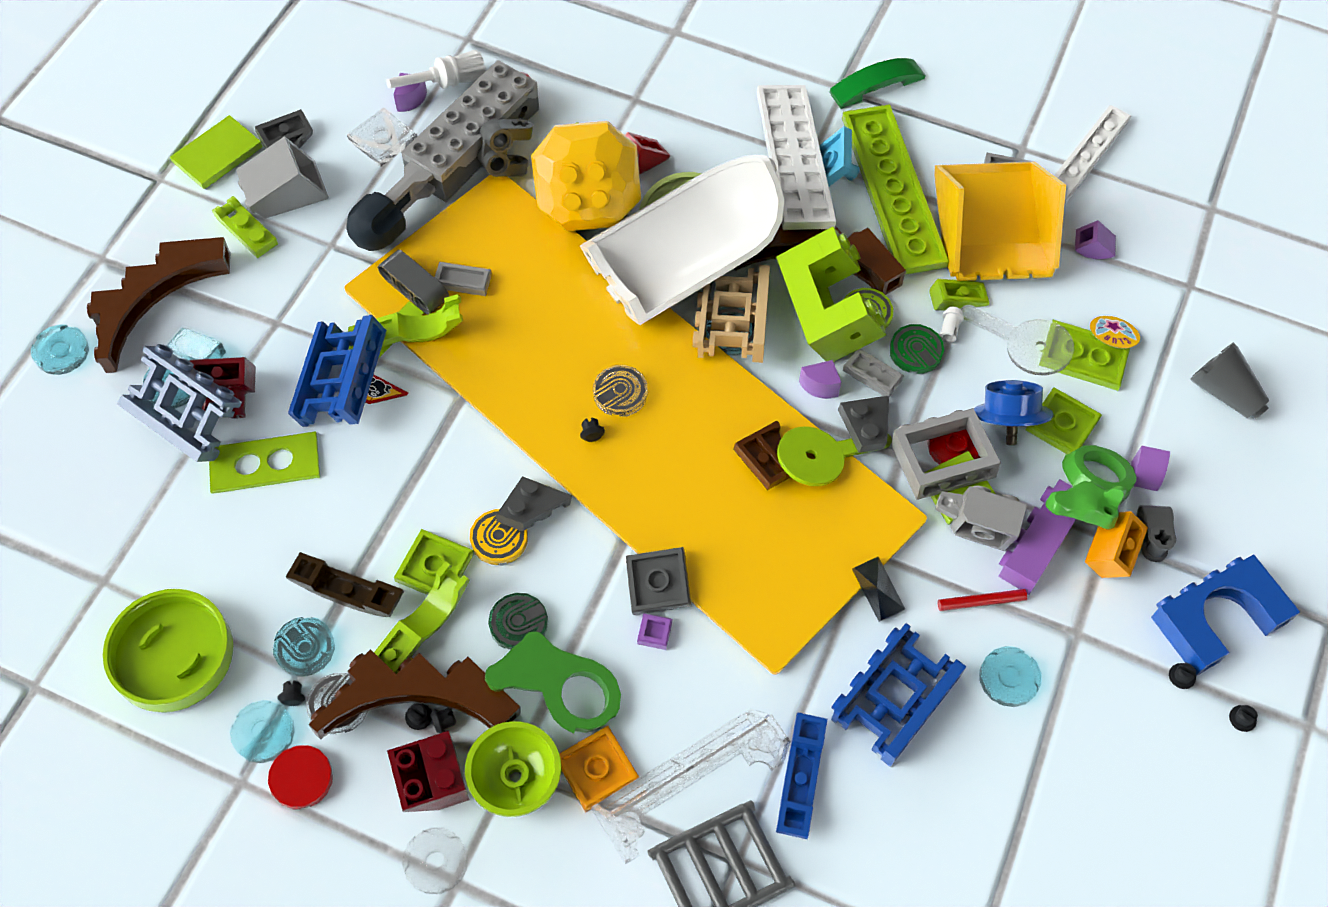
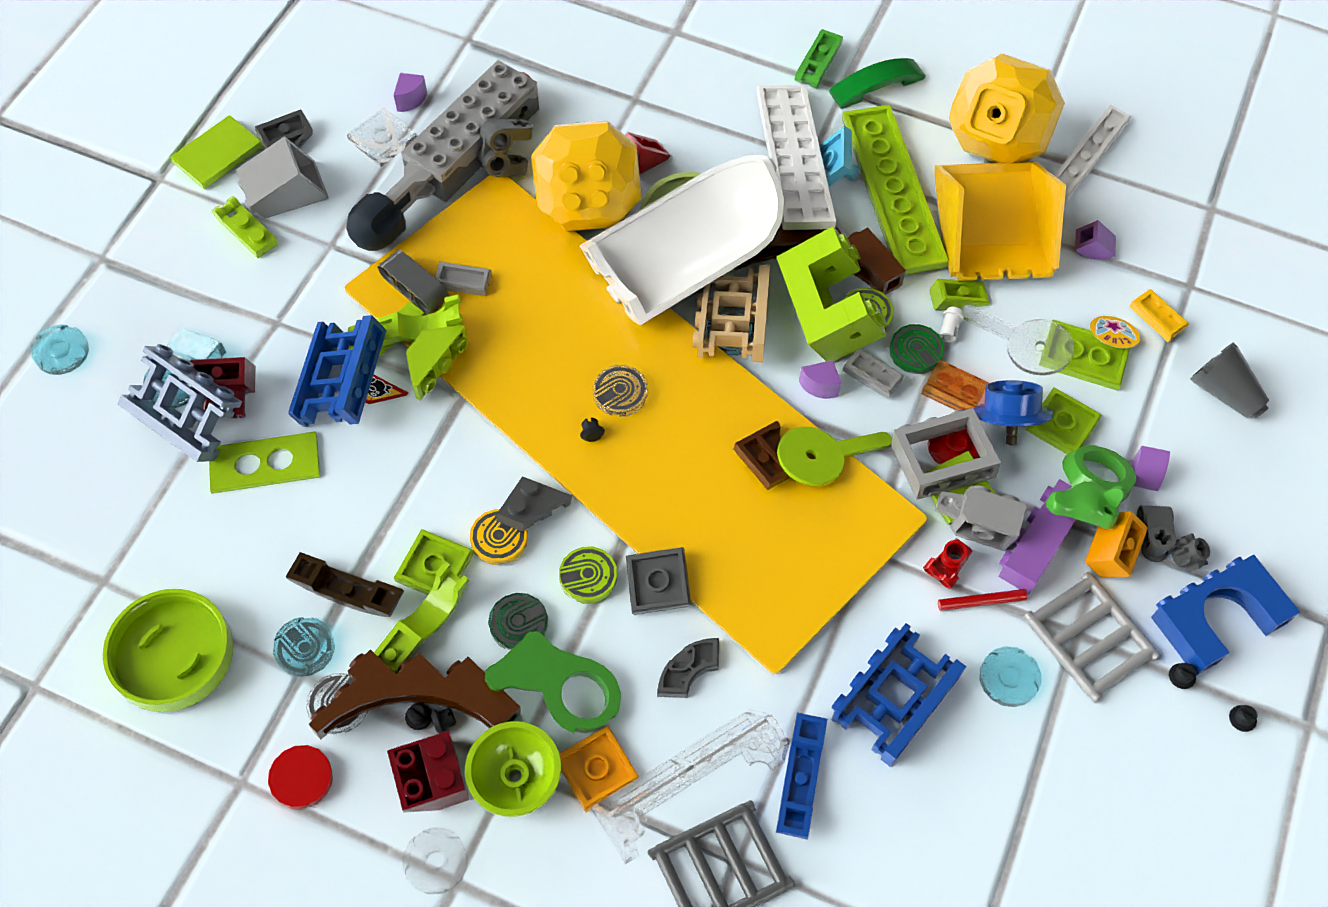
(145, 285): reddish brown arch -> none
(267, 738): clear light blue tile -> none
(291, 694): black piece -> none
(433, 355): none -> lime slope
(446, 71): white piece -> none
(588, 575): none -> tile
(654, 631): medium lavender tile -> none
(687, 666): none -> dark grey tile
(819, 58): none -> bright green plate
(866, 422): dark grey wing -> none
(878, 589): black slope -> none
(945, 568): none -> red plate
(954, 387): none -> clear orange plate
(1006, 110): none -> yellow rock
(1074, 666): none -> light grey bar
(1159, 315): none -> yellow plate
(1191, 552): none -> dark grey gear

